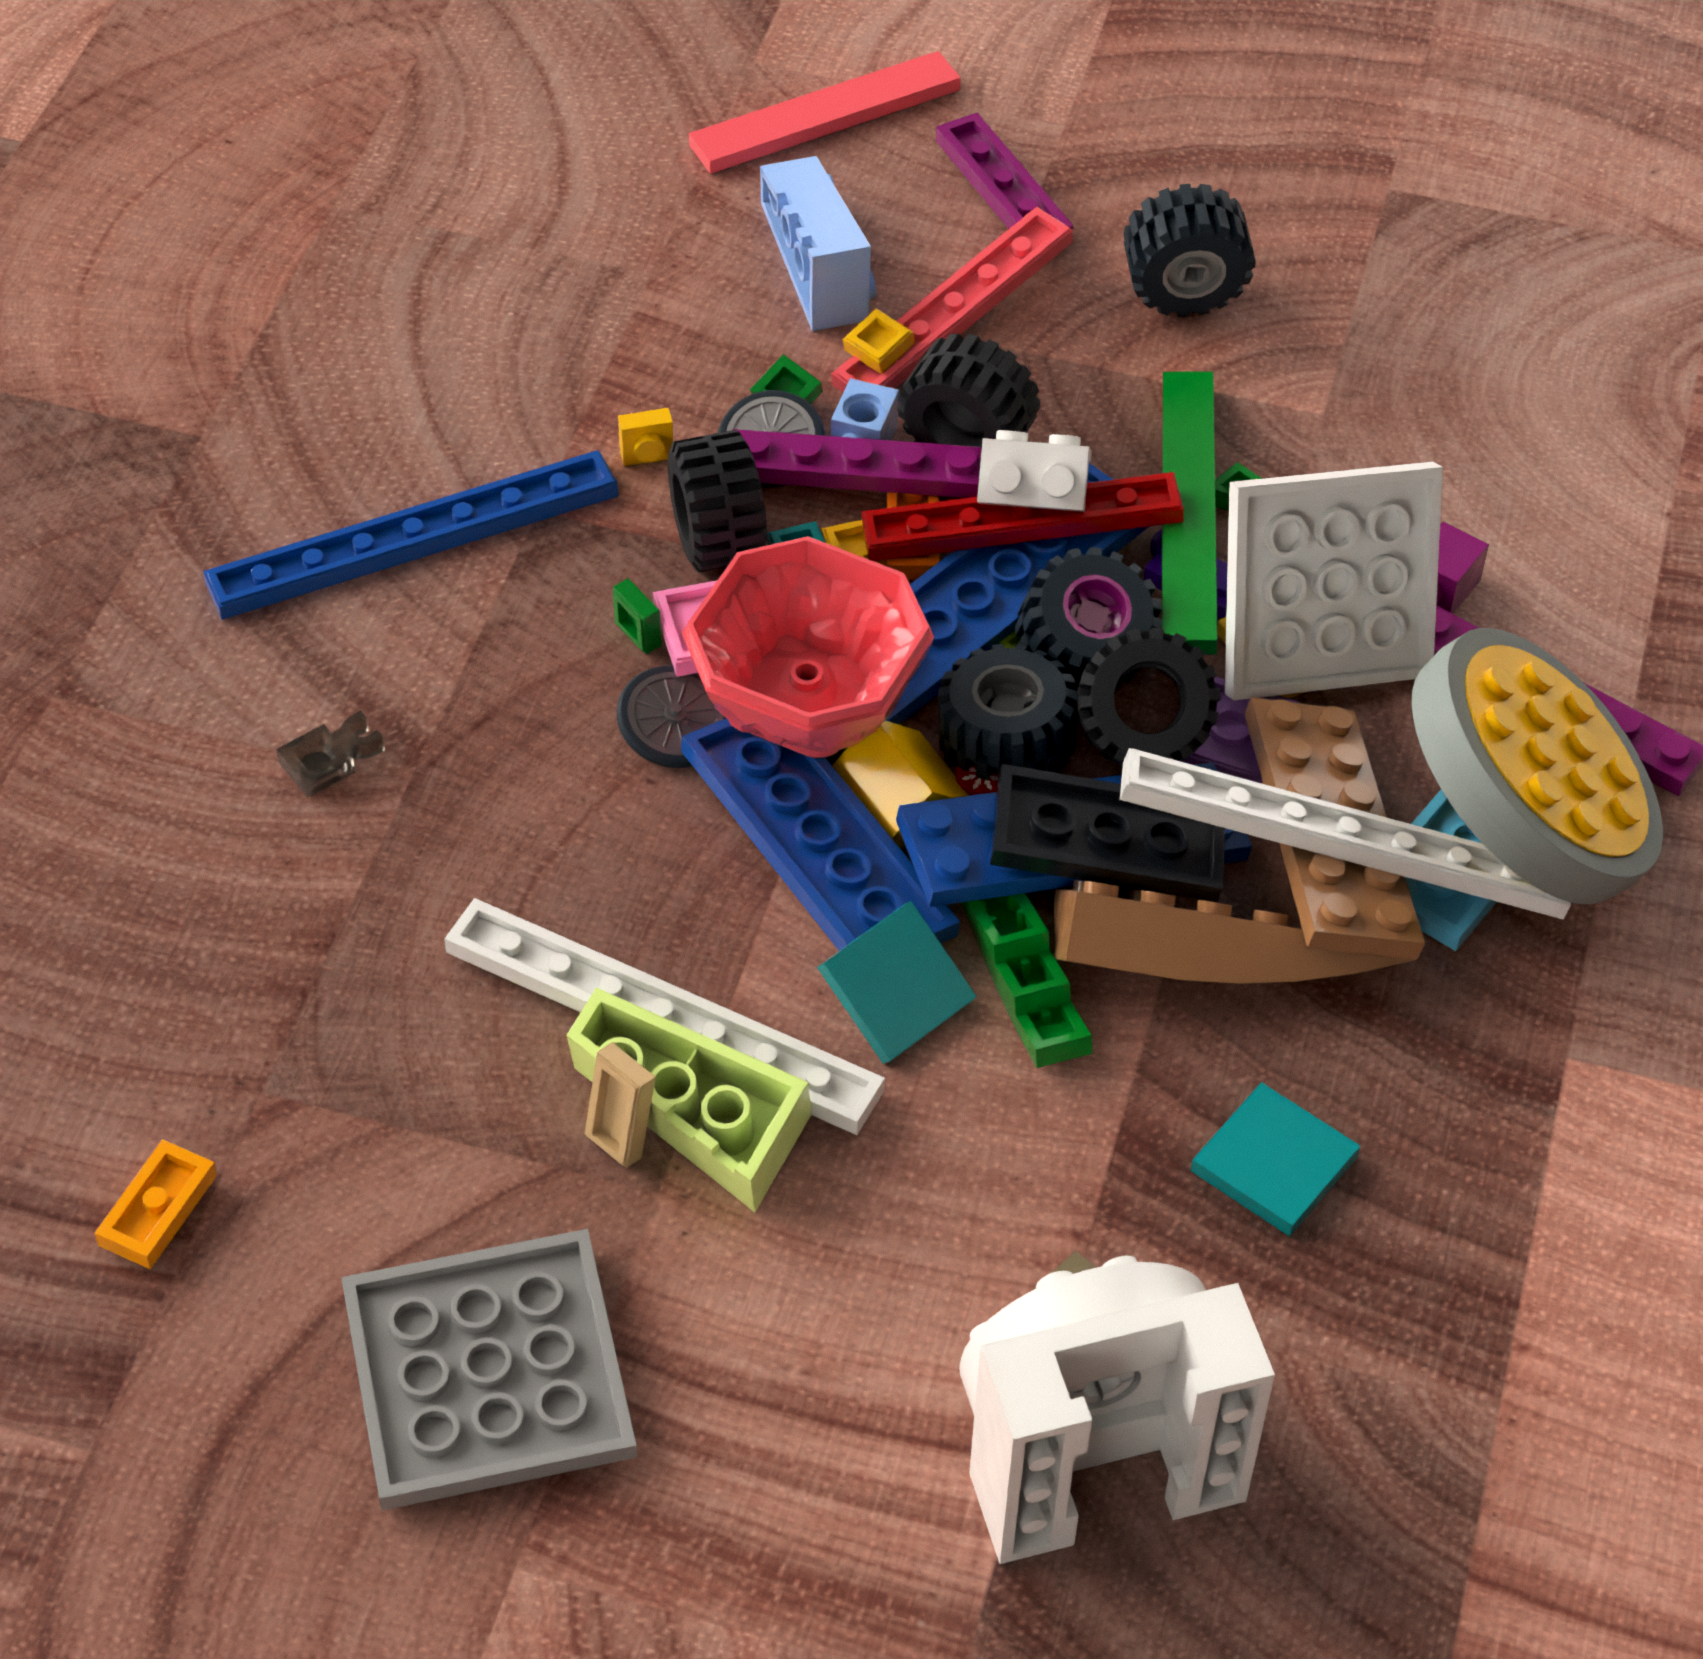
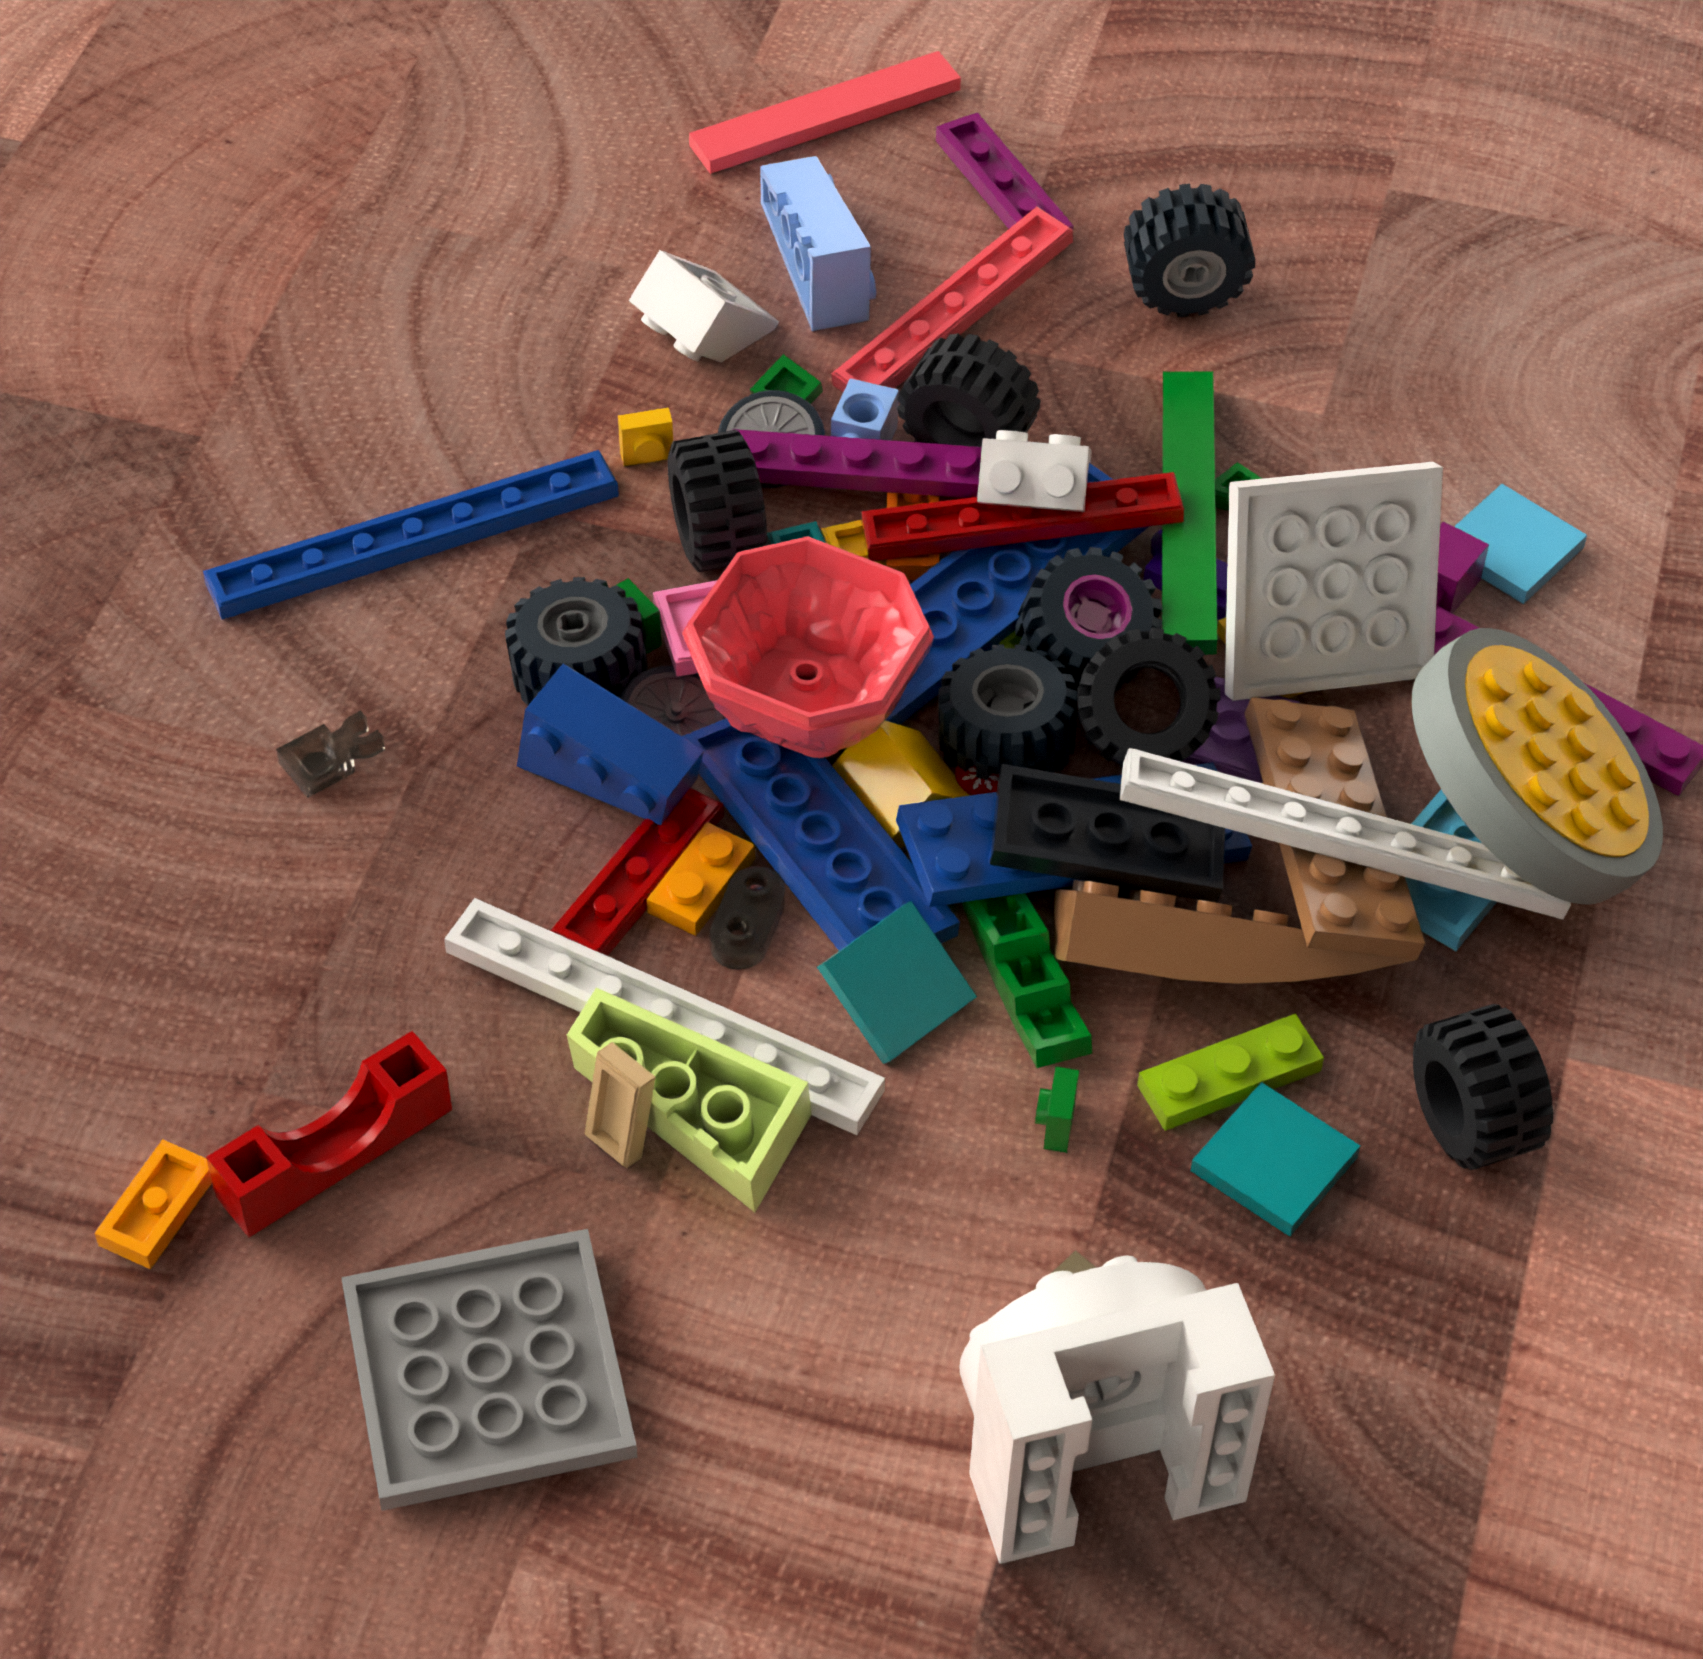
(275, 1172): none -> red arch
(576, 625): none -> black wheel
(606, 748): none -> blue wedge
(621, 888): none -> red tile
(699, 309): none -> white slope
(700, 878): none -> light orange plate
(749, 912): none -> clear smoke plate
(878, 341): yellow tile -> none
(1057, 1108): none -> green plate
(1229, 1071): none -> lime plate
(1482, 1086): none -> black tyre
(1523, 542): none -> medium azure tile

